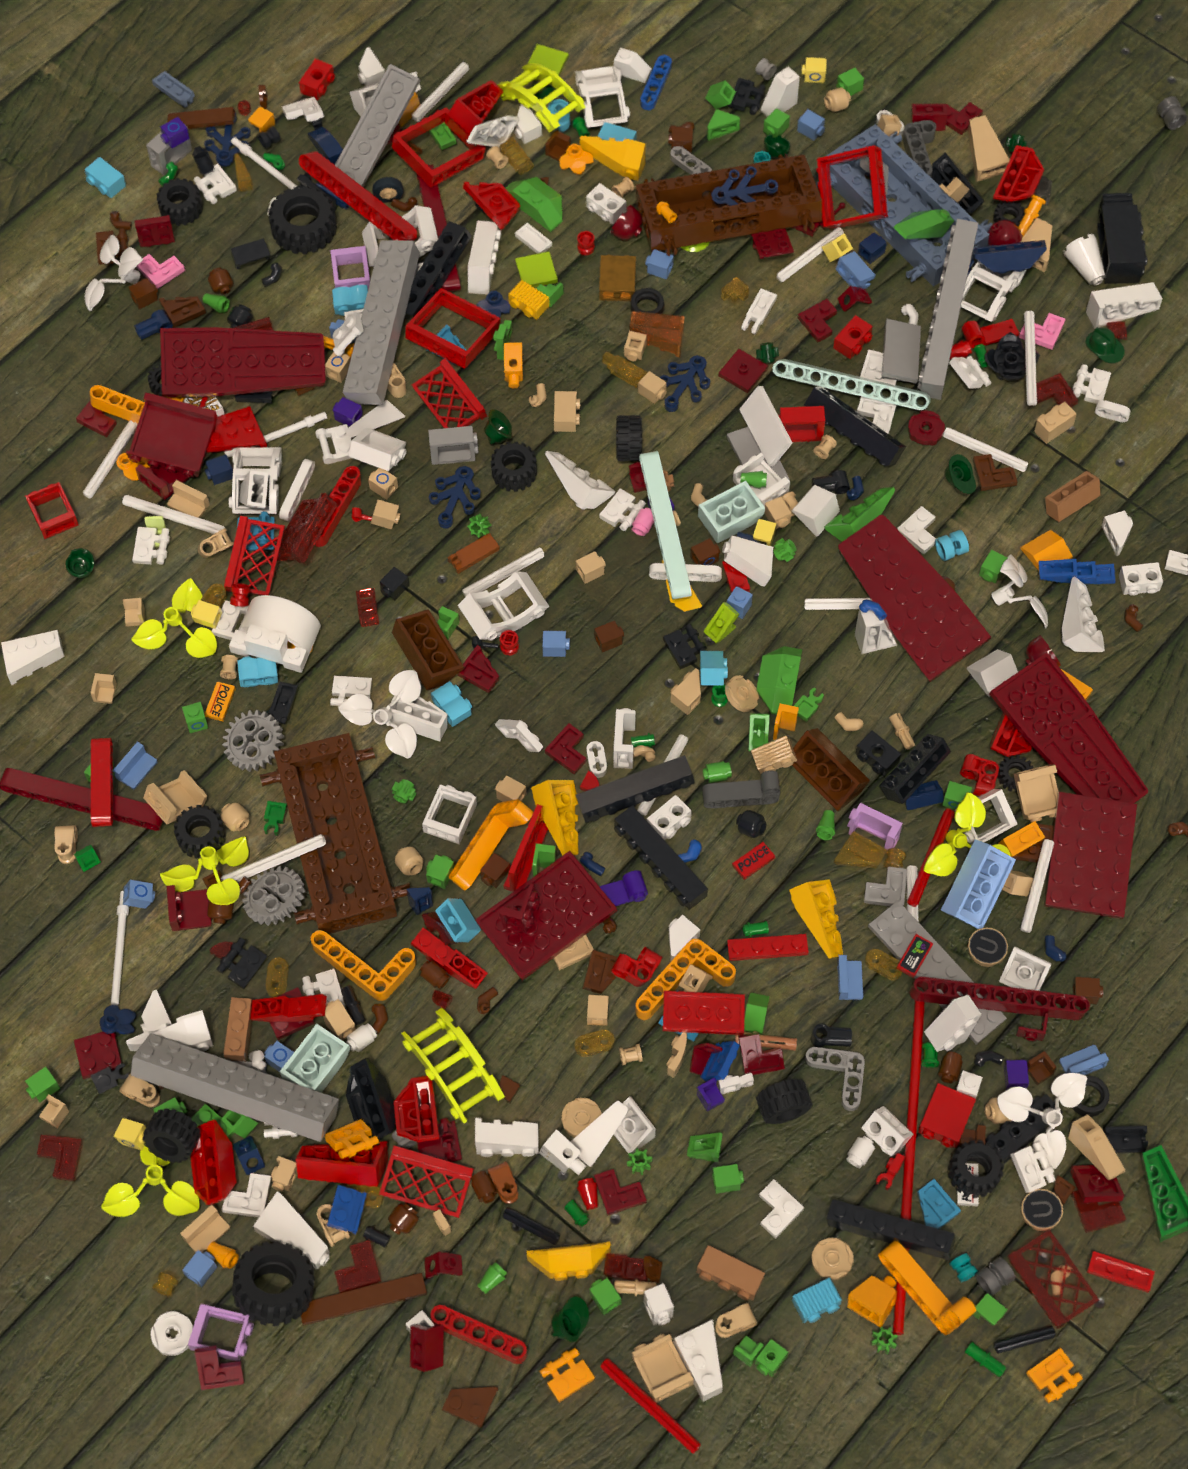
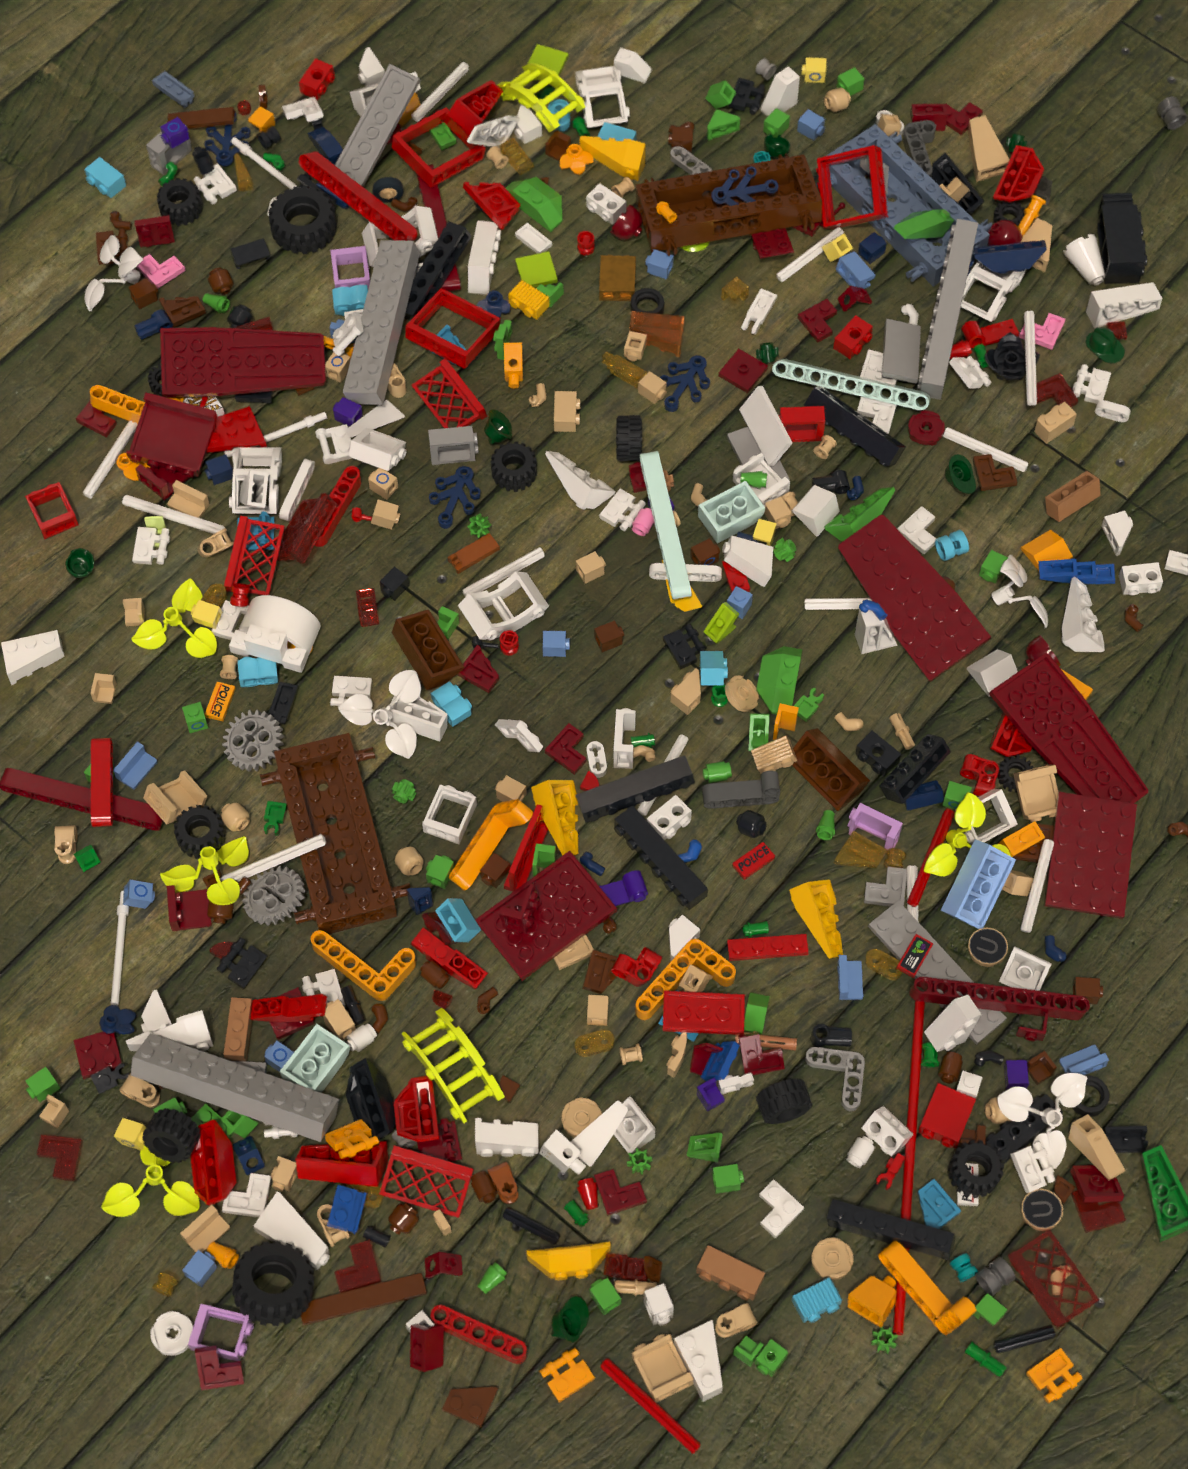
(257, 1060): white arm -> none
(275, 275): black arm -> none
(277, 976): clear yellow plate -> none
(656, 82): blue beam -> none
(1120, 1272): red plate -> none

